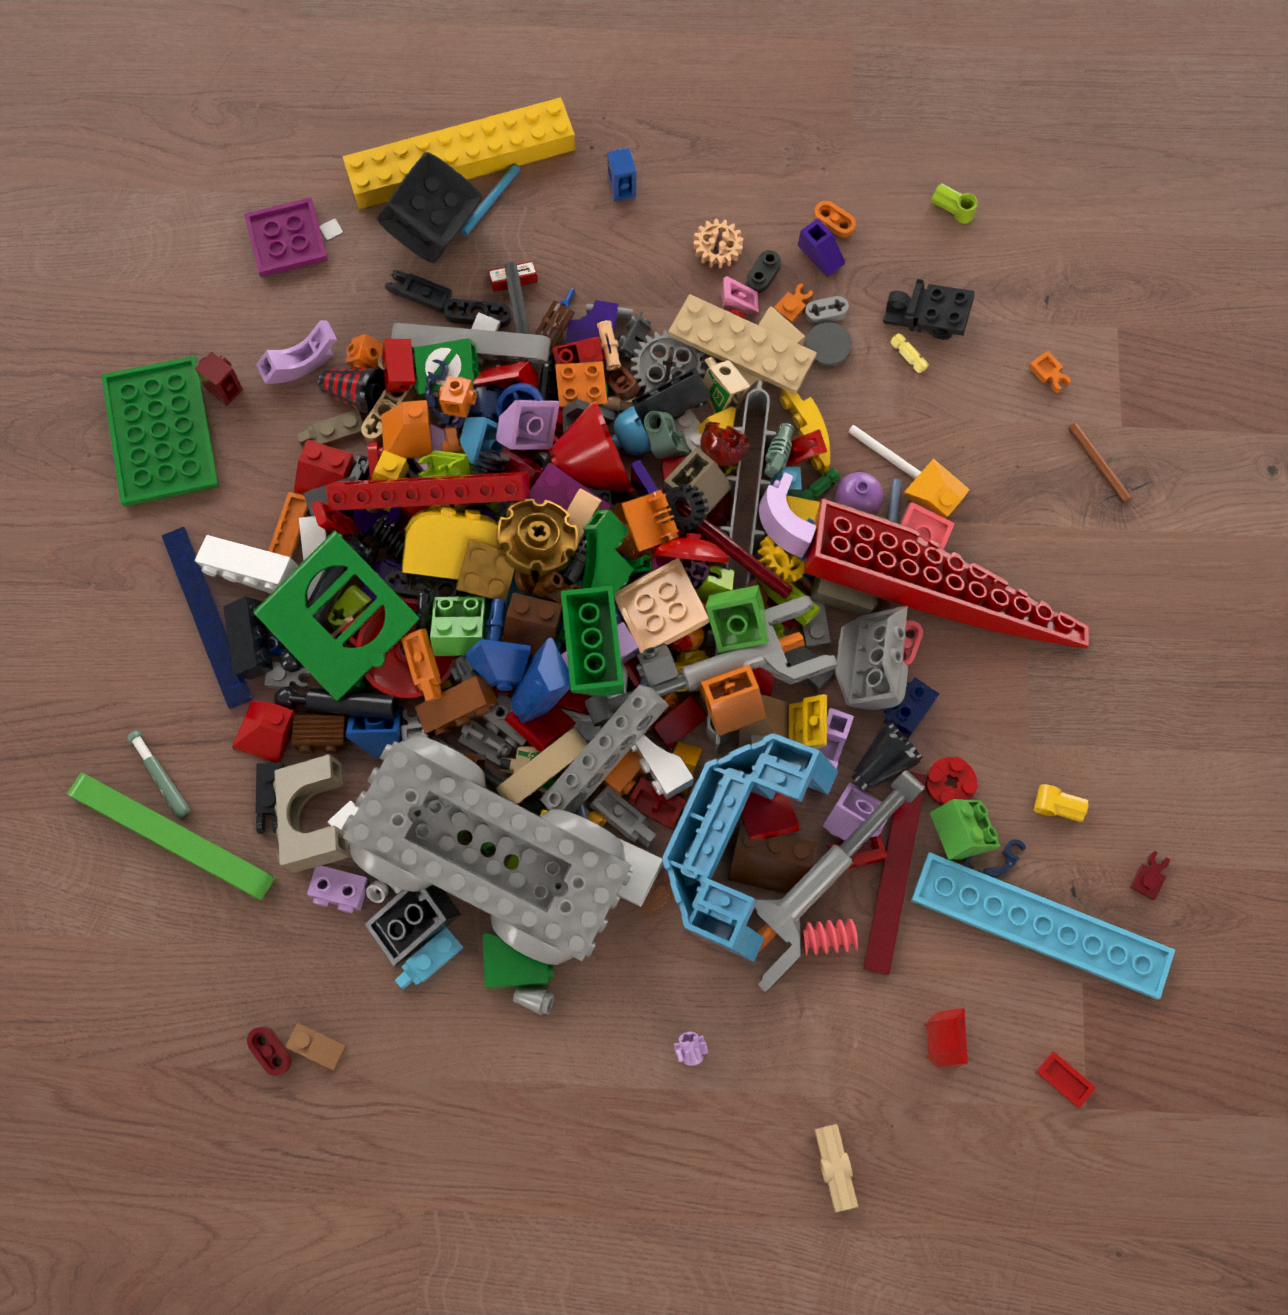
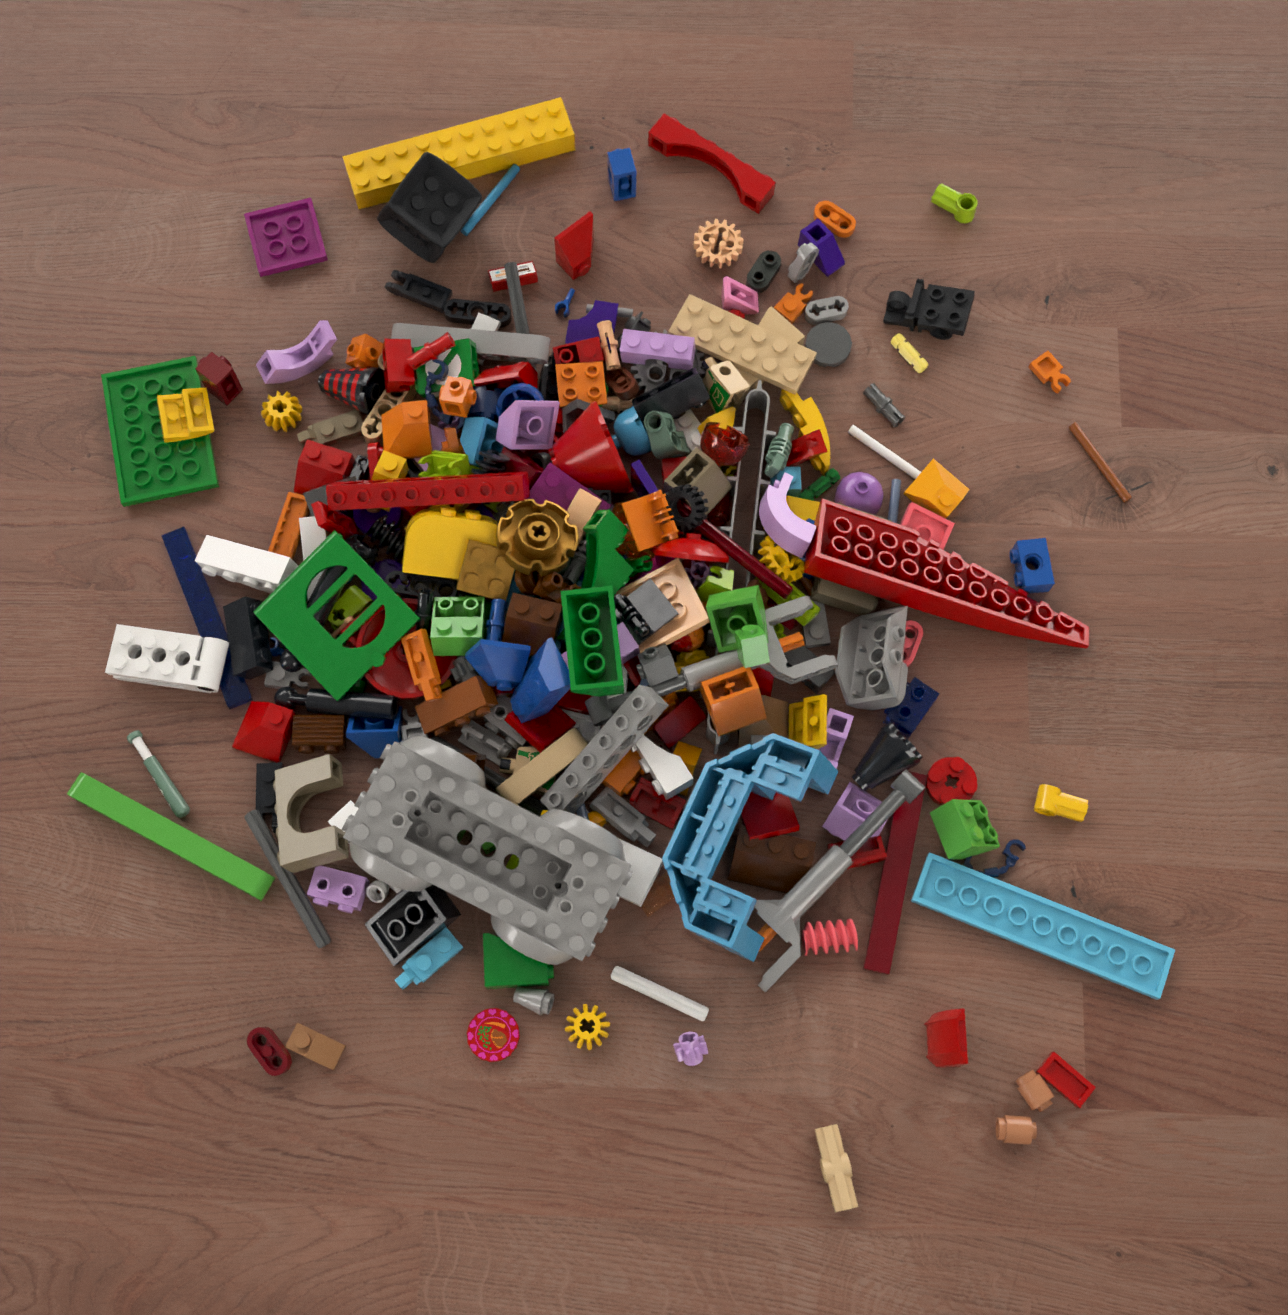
(185, 415): none -> yellow slope
(200, 674): none -> white hinge
(285, 403): none -> yellow gear
(288, 879): none -> dark grey axle
(331, 229): white sticker -> none
(431, 351): none -> red pin
(493, 1035): none -> tile
(555, 322): reddish brown hips -> none
(575, 247): none -> red slope
(588, 1017): none -> yellow gear
(644, 611): none -> hinge
(659, 993): none -> white axle
(673, 349): none -> lavender arch
(675, 139): none -> red arch
(751, 645): none -> bright green brick
(805, 258): none -> light grey plate
(884, 405): none -> dark grey pin
(1015, 1129): none -> nougat brick
(1034, 1091): none -> nougat brick
(1036, 553): none -> blue brick
(1148, 878): dark red plate -> none

